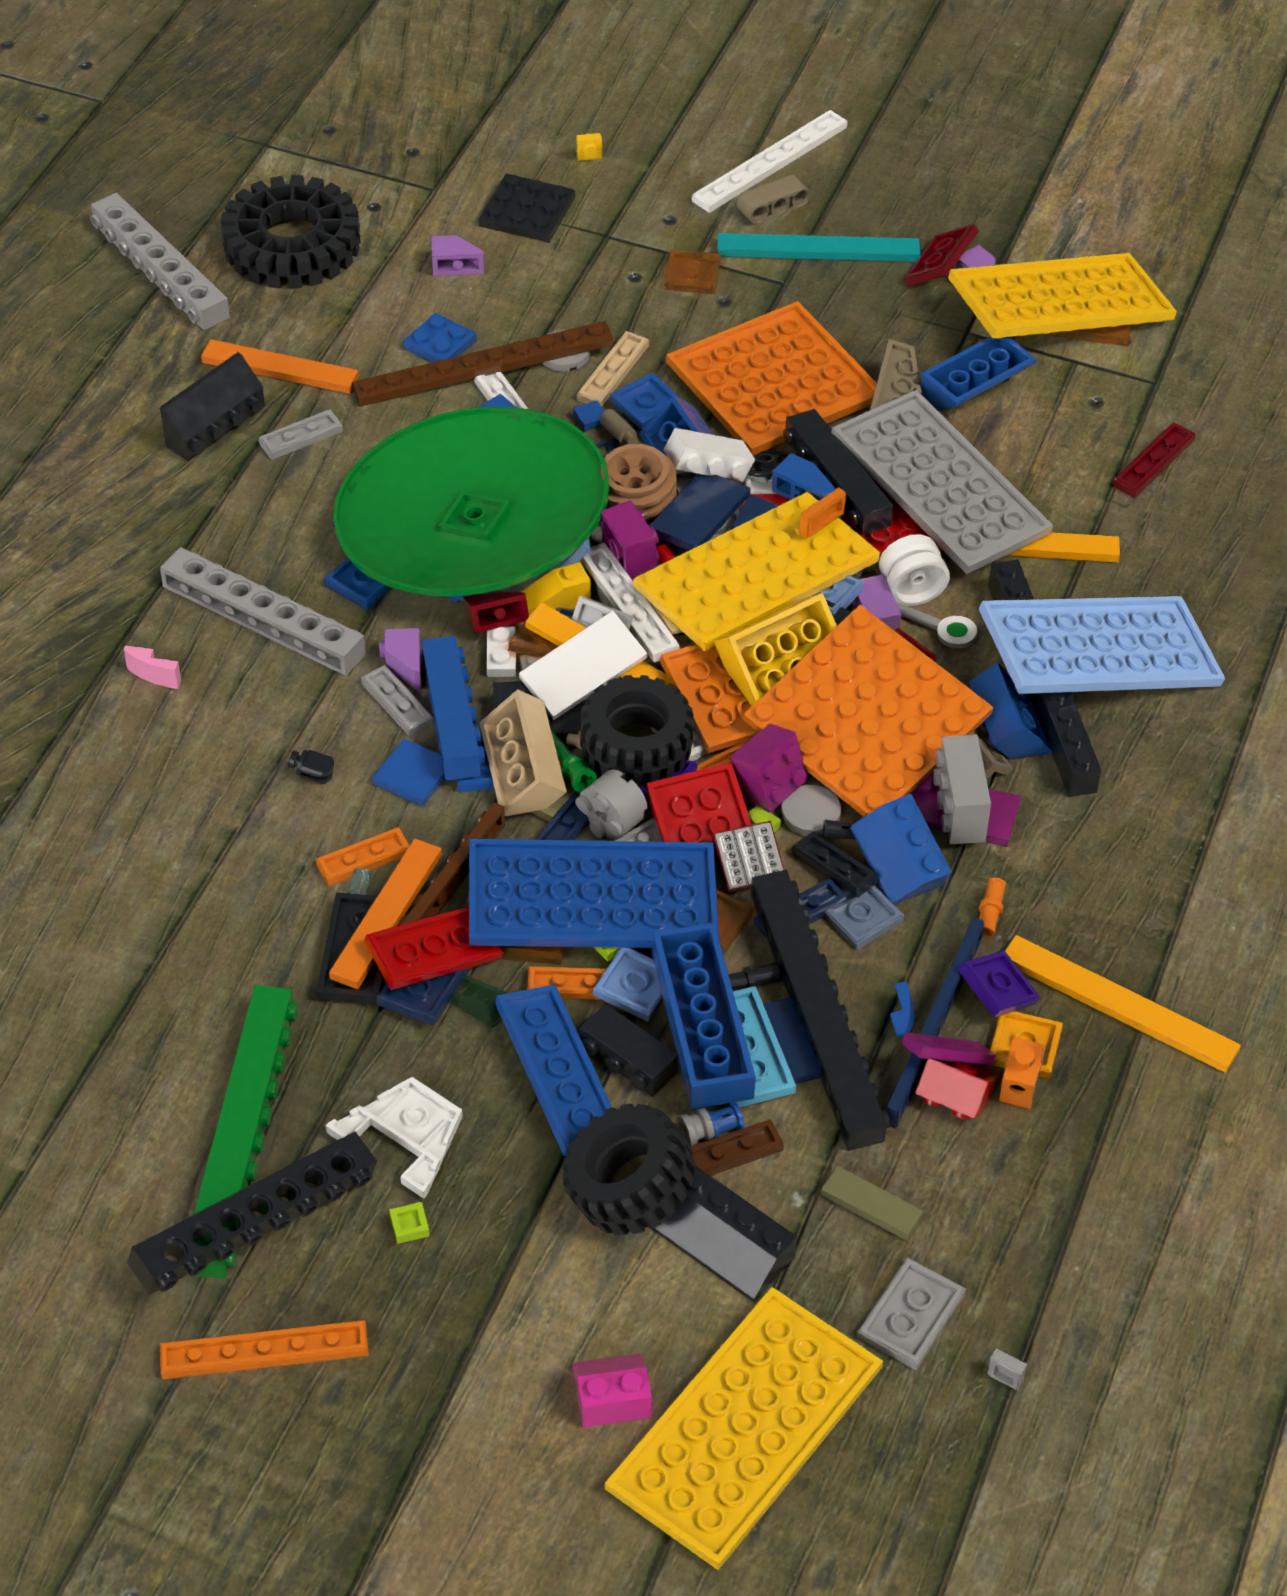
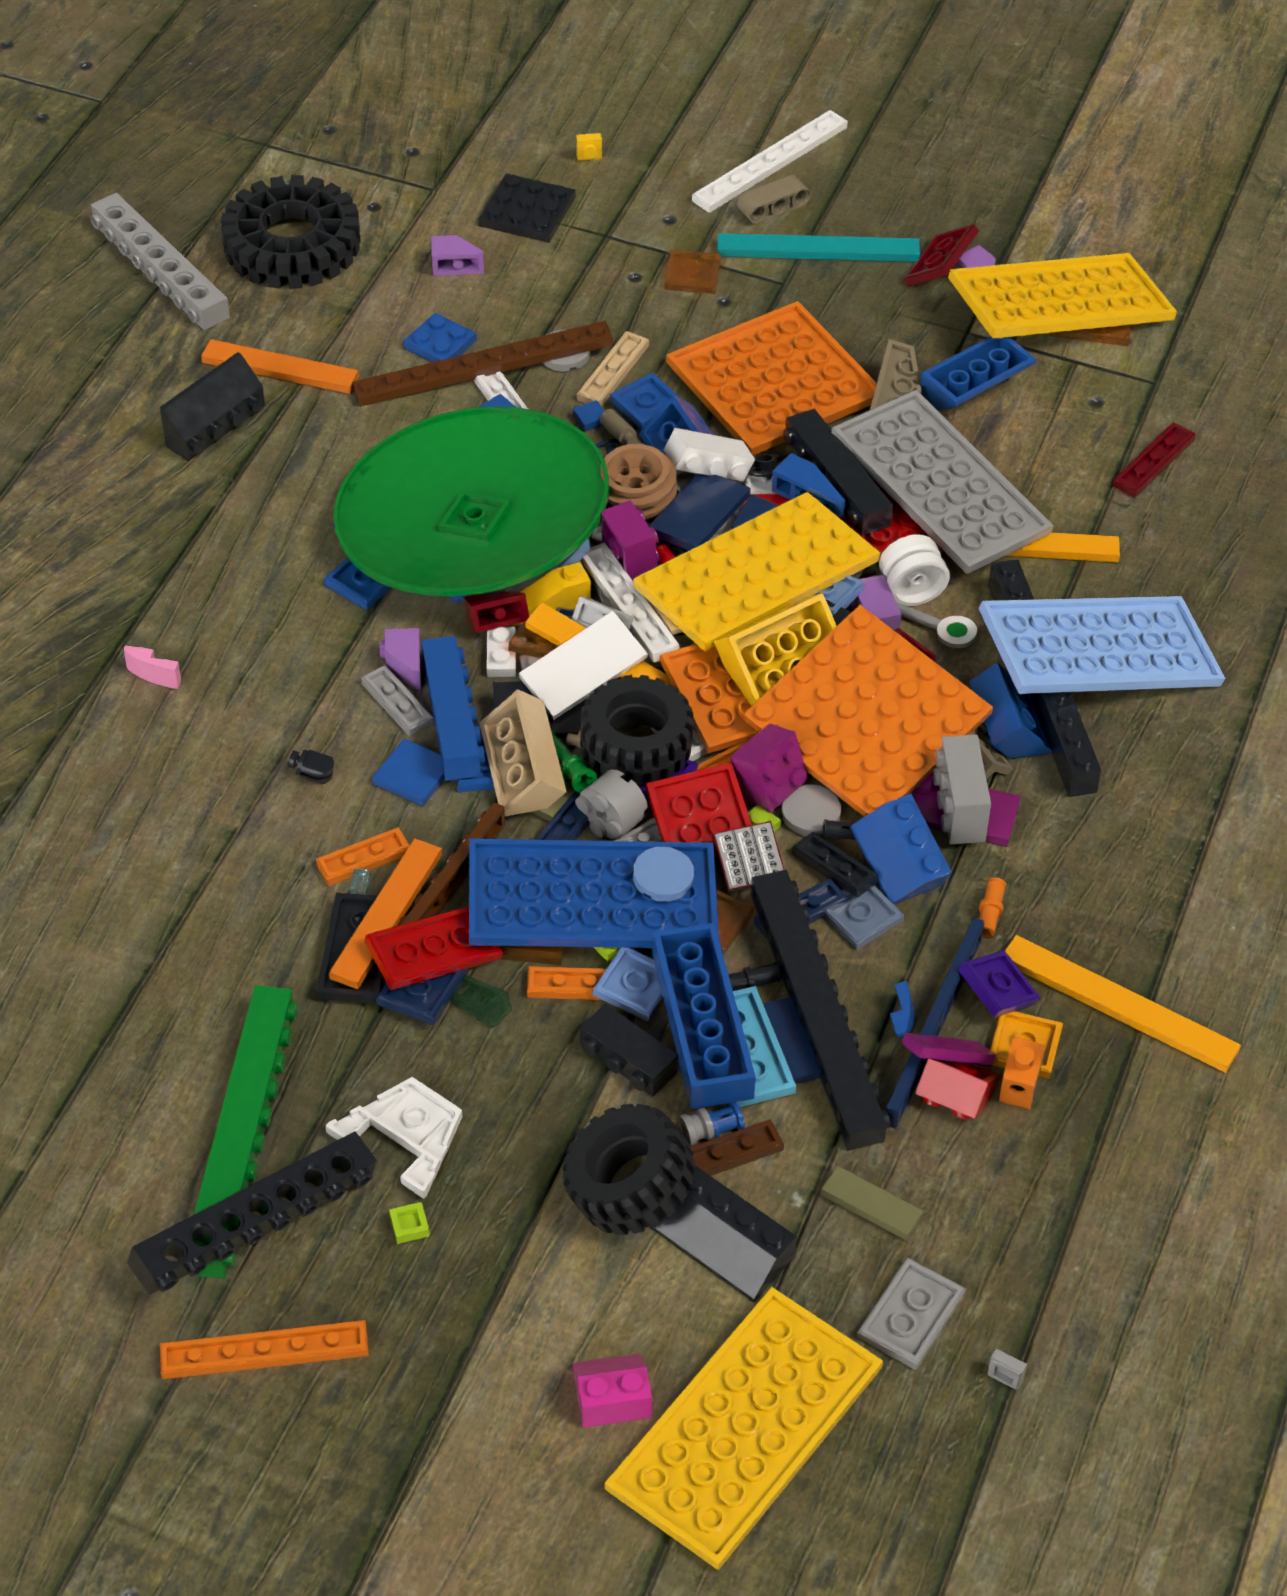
(263, 611): light grey brick -> none
(300, 434): light grey tile -> none
(553, 1060): blue plate -> none
(663, 873): none -> medium blue tile
(822, 513): orange tile -> none

